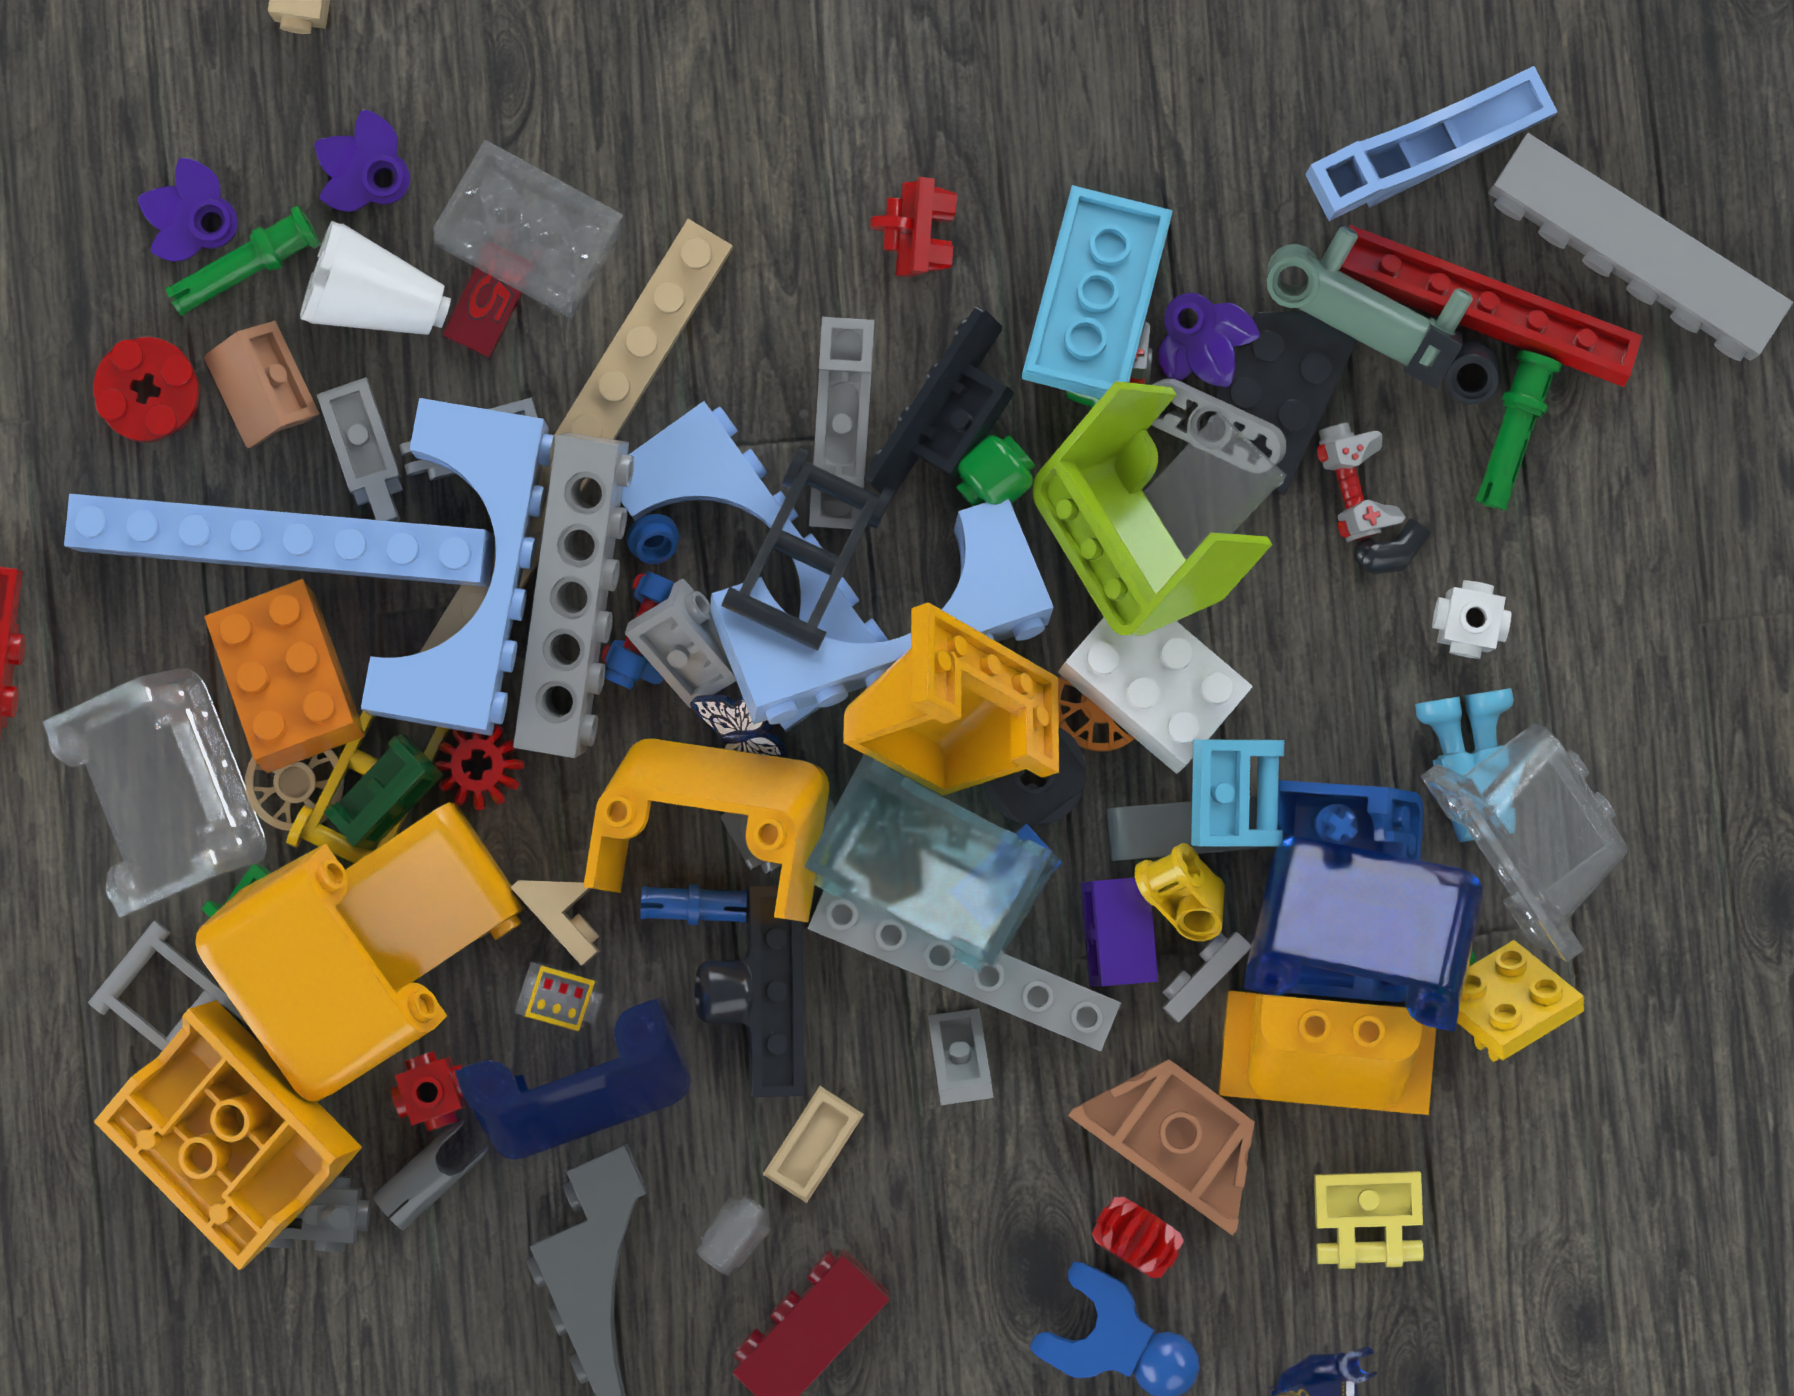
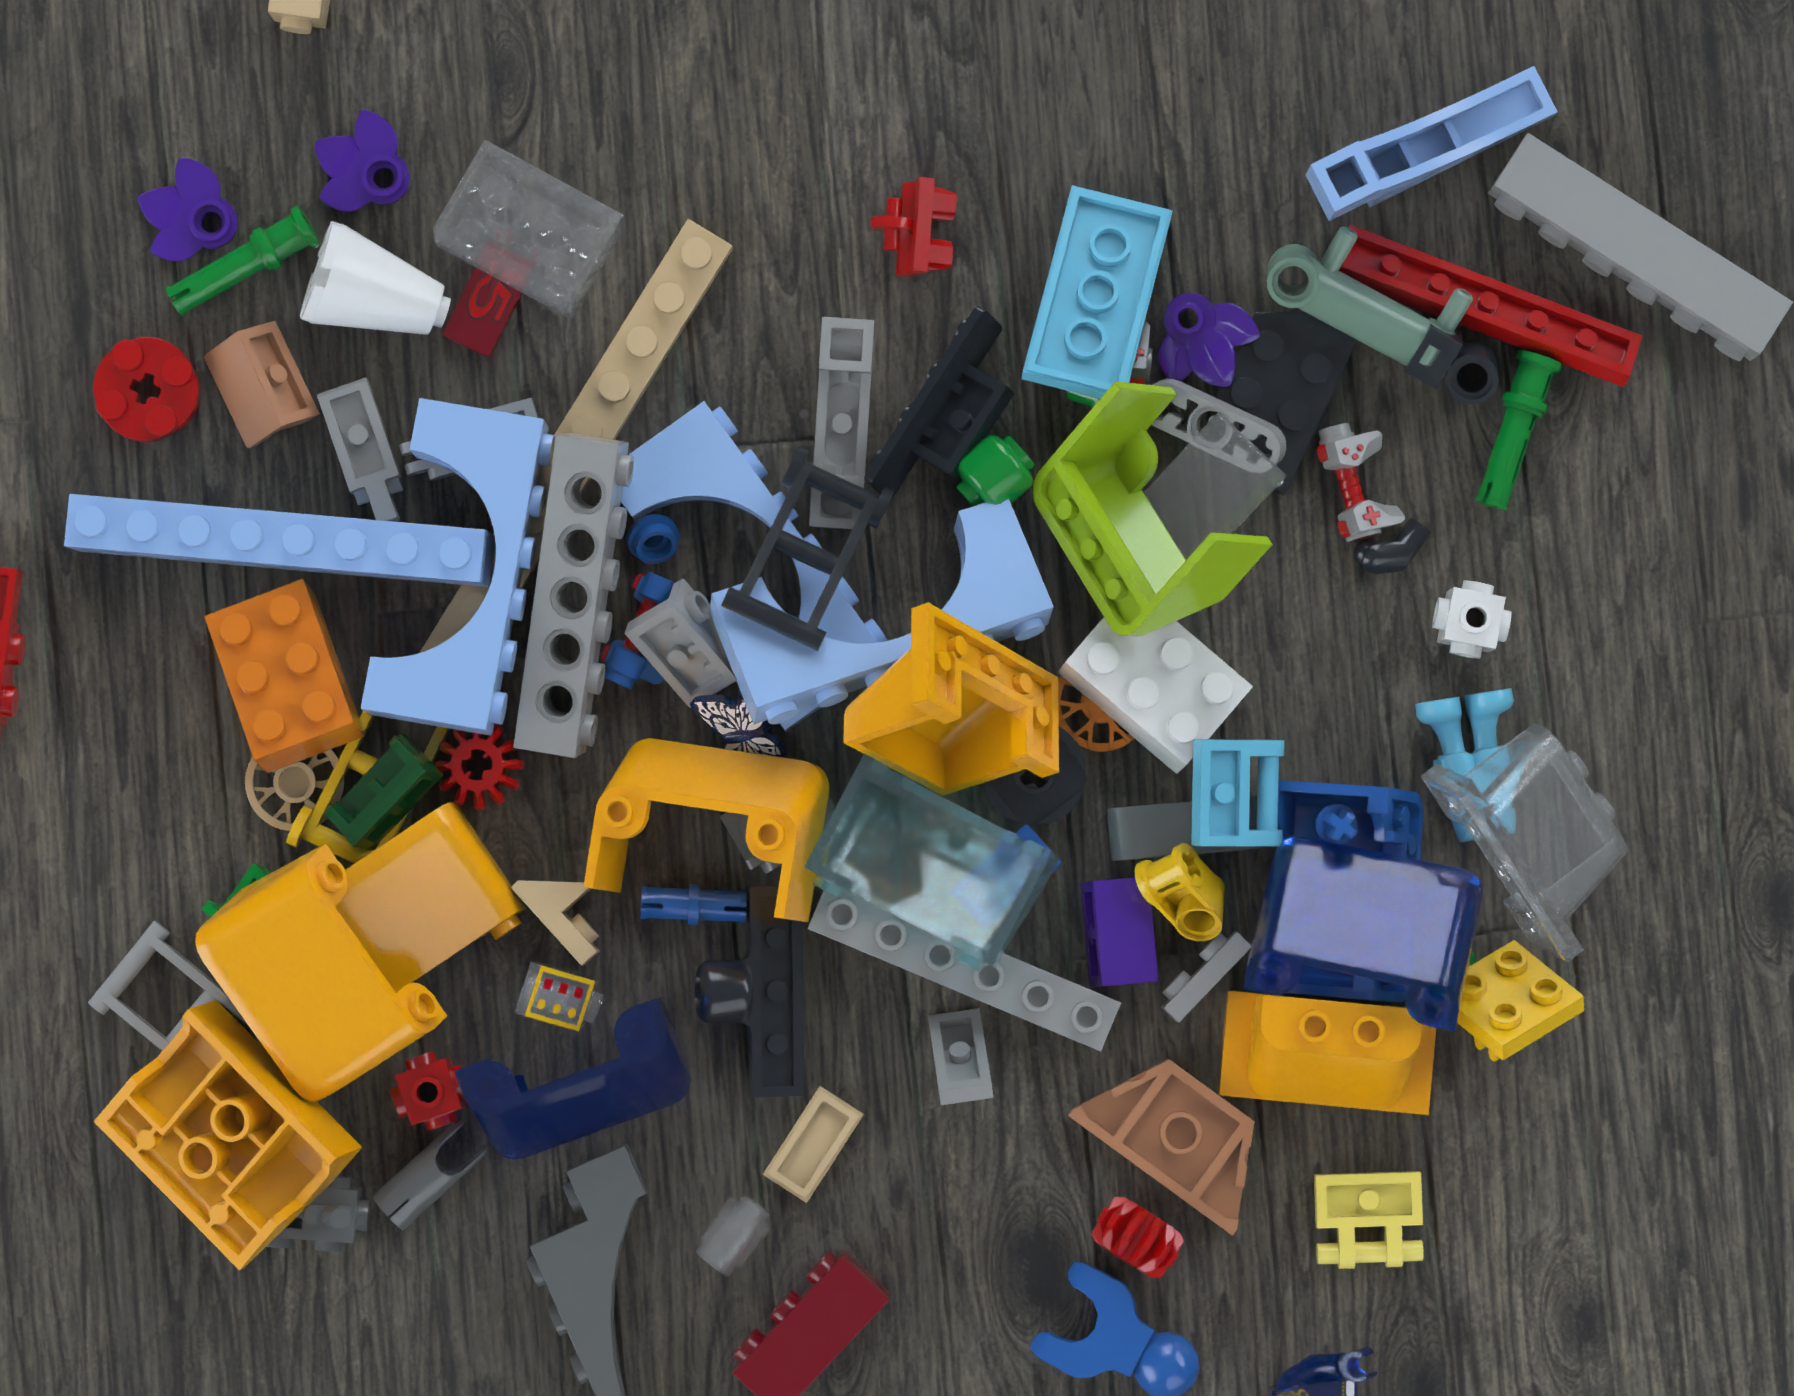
(162, 786): clear windscreen -> none

